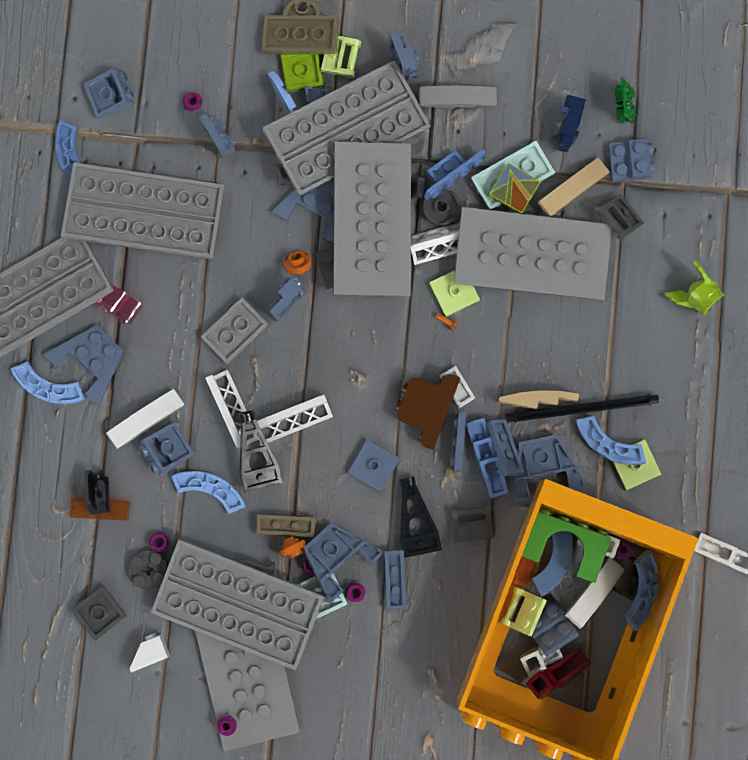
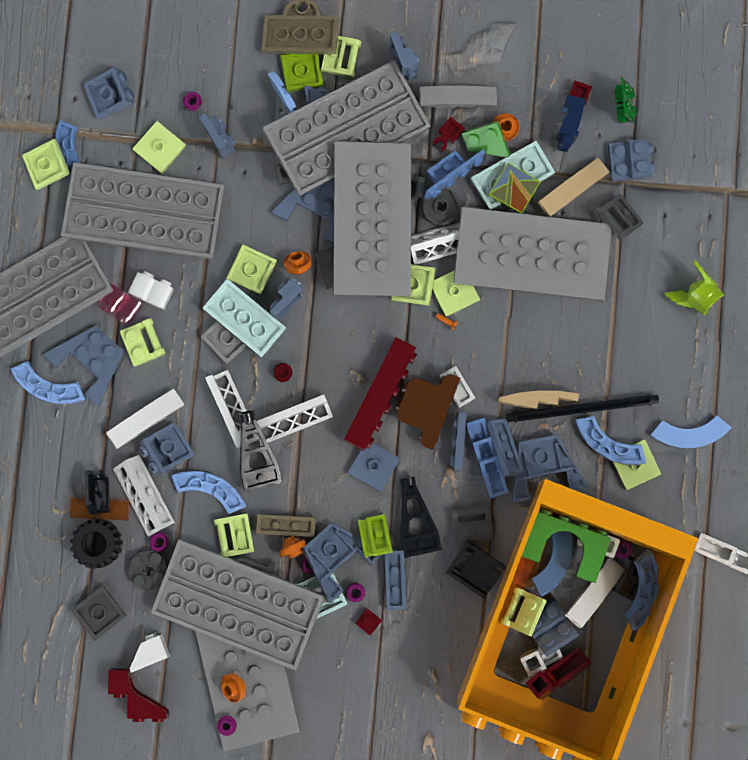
(46, 164): none -> yellowish green plate
(80, 549): none -> black tyre
(136, 344): none -> yellowish green plate
(138, 705): none -> dark red arch
(145, 493): none -> white fence
(151, 290): none -> white brick
(159, 147): none -> yellowish green plate
(233, 687): none -> orange plate
(240, 535): none -> yellowish green plate
(244, 318): none -> light aqua plate
(251, 269): none -> yellowish green plate
(283, 372): none -> dark red plate
(368, 621): none -> dark red plate
(375, 536): none -> lime plate
(380, 393): none -> dark red brick
(421, 286): none -> yellowish green plate
(450, 132): none -> dark red plate
(478, 571): none -> black container
(488, 138): none -> bright green wing
(509, 125): none -> orange plate
(580, 90): none -> dark red plate
(691, 437): none -> light blue tile

